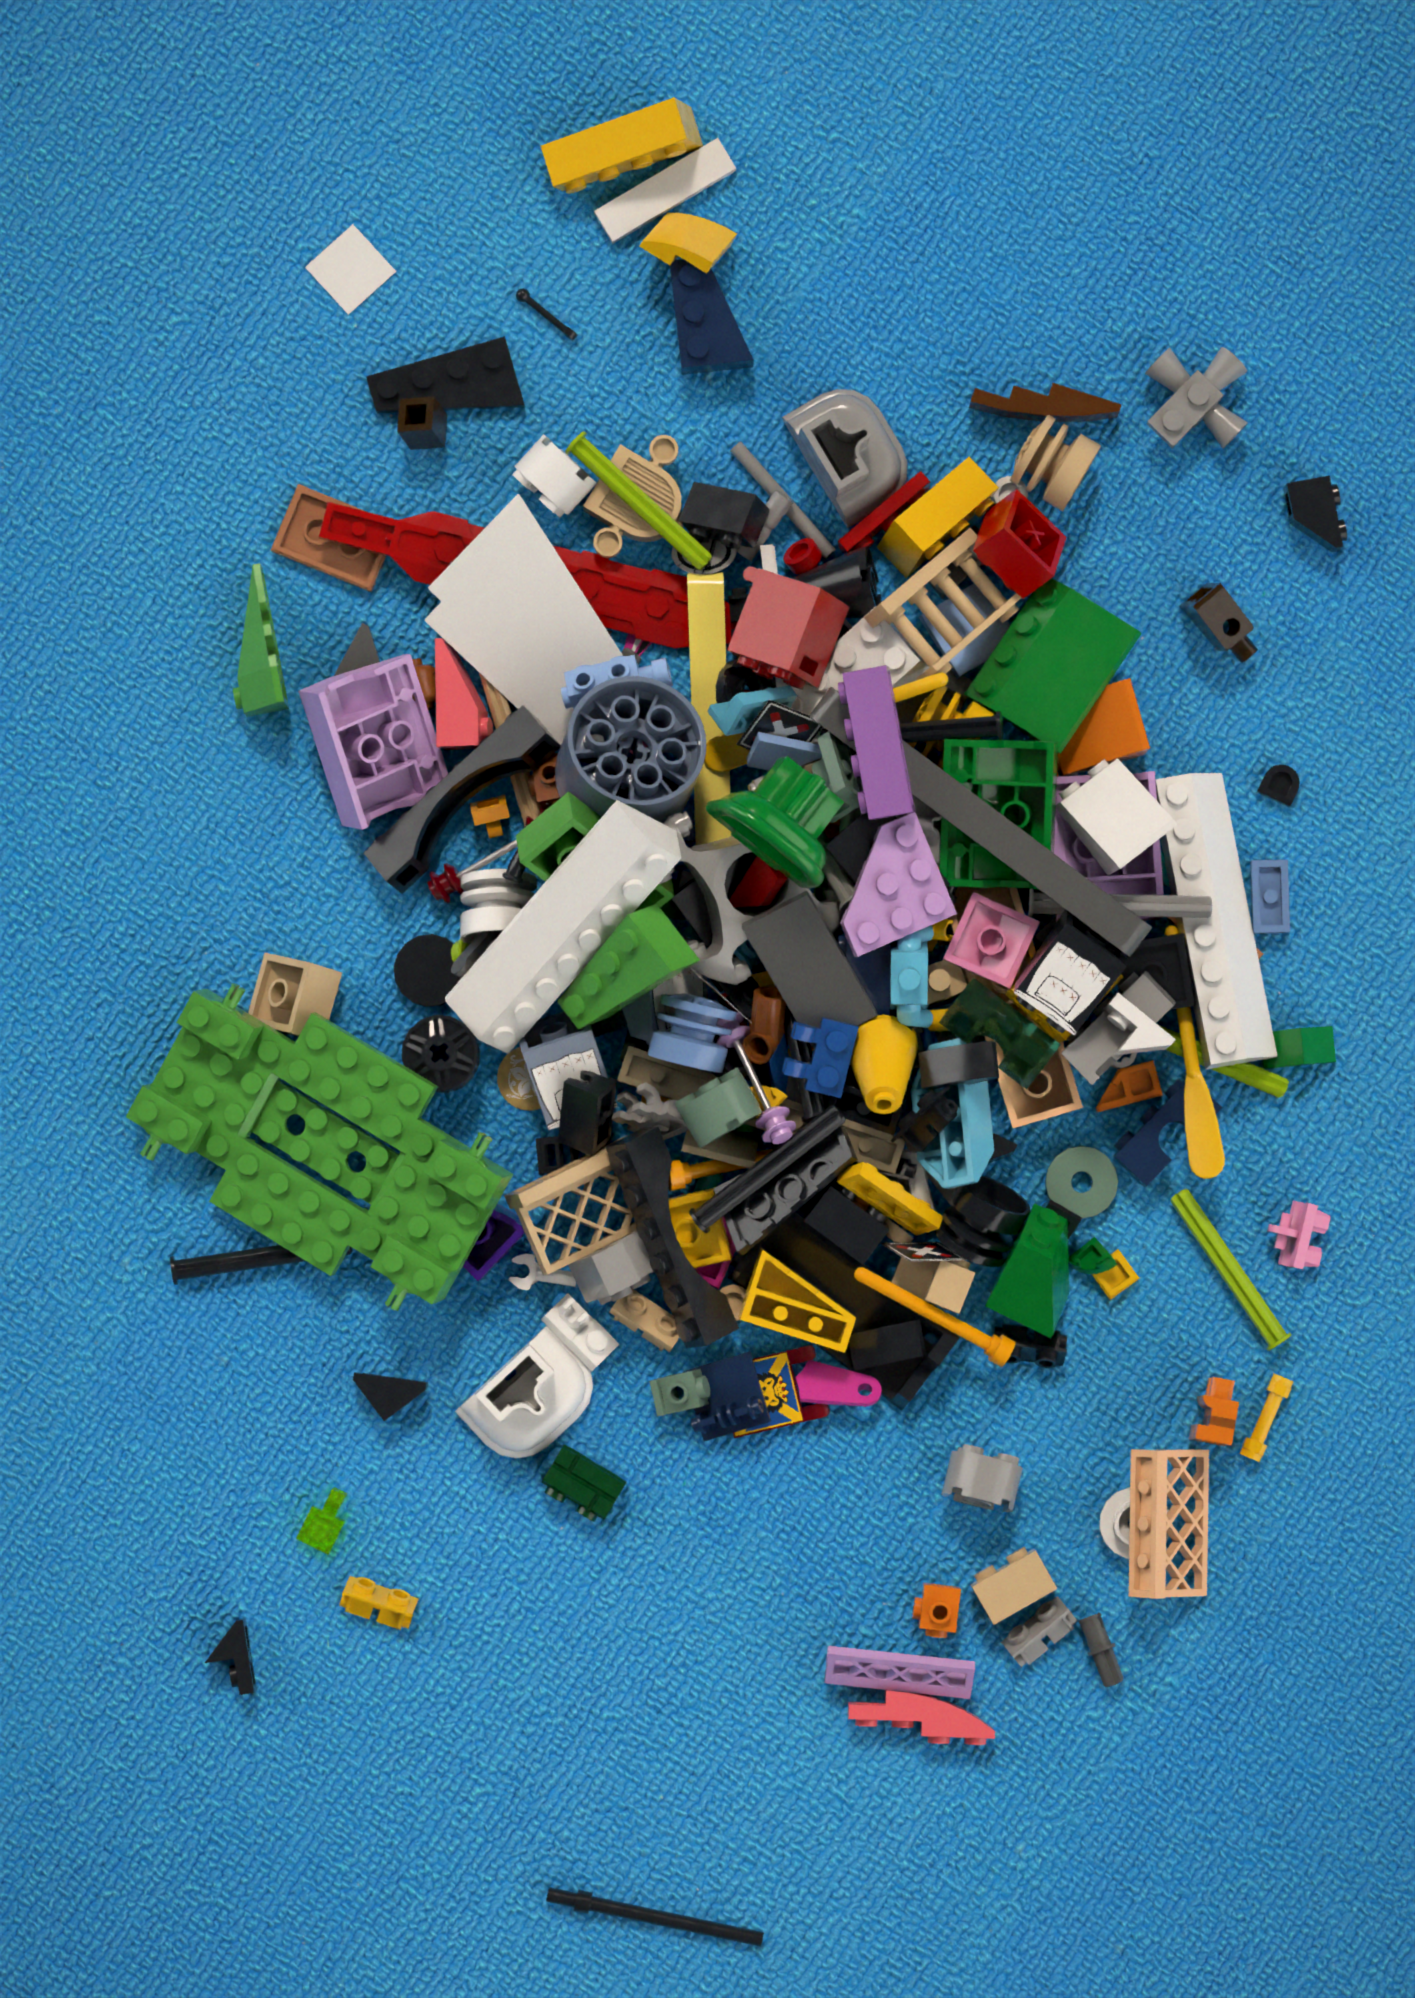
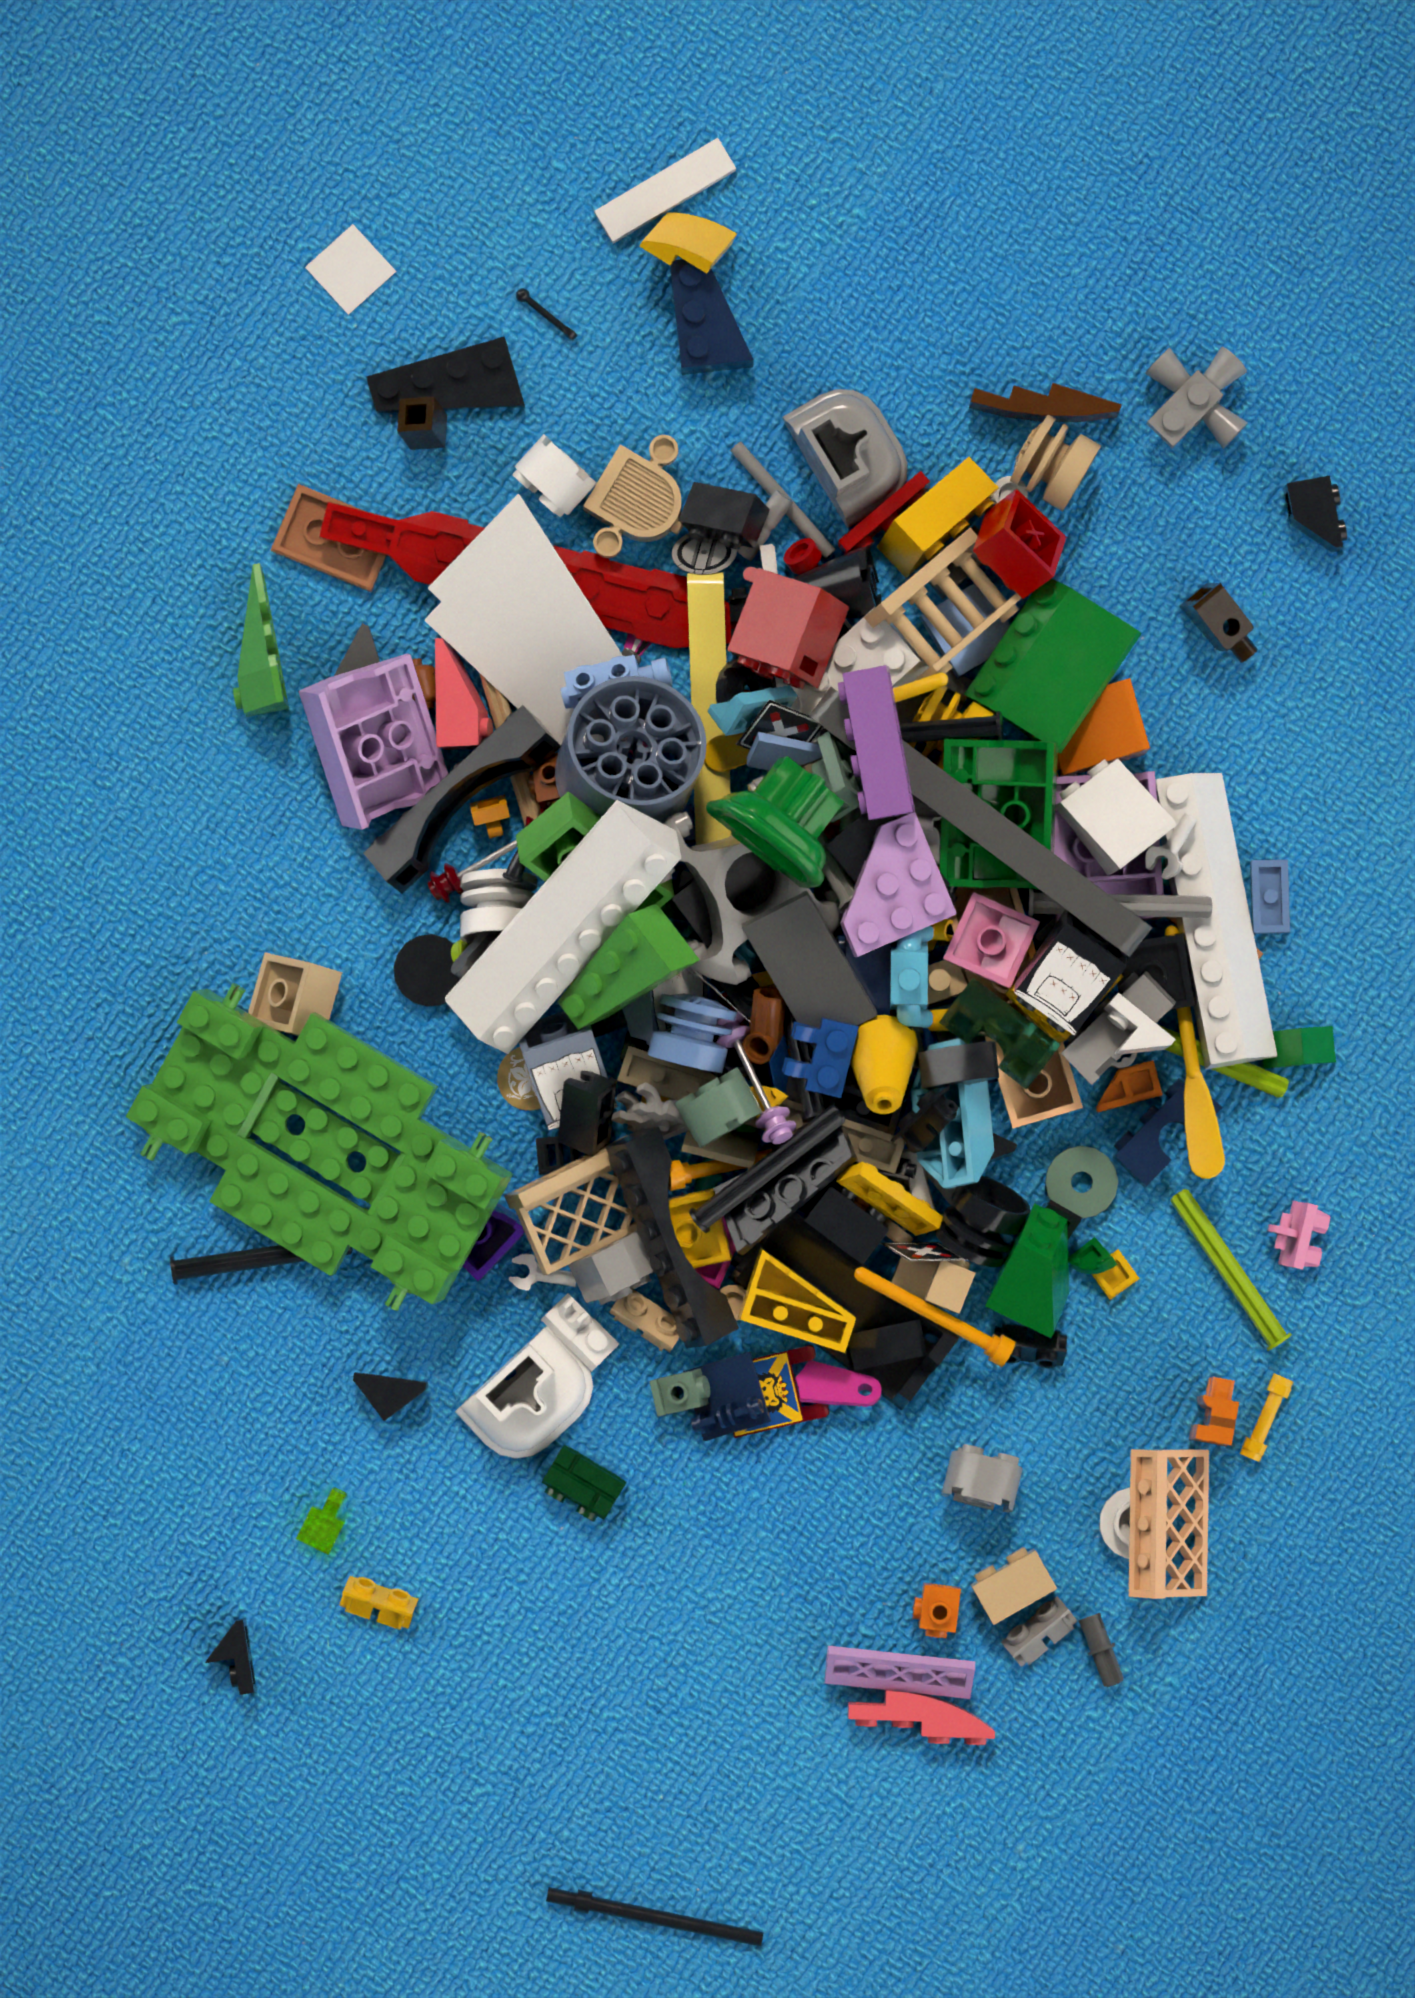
(462, 1049): black wheel -> none
(622, 145): yellow wedge -> none
(639, 501): lime axle -> none
(758, 886): red tile -> none
(1171, 848): none -> white bar
(1280, 784): black tile -> none

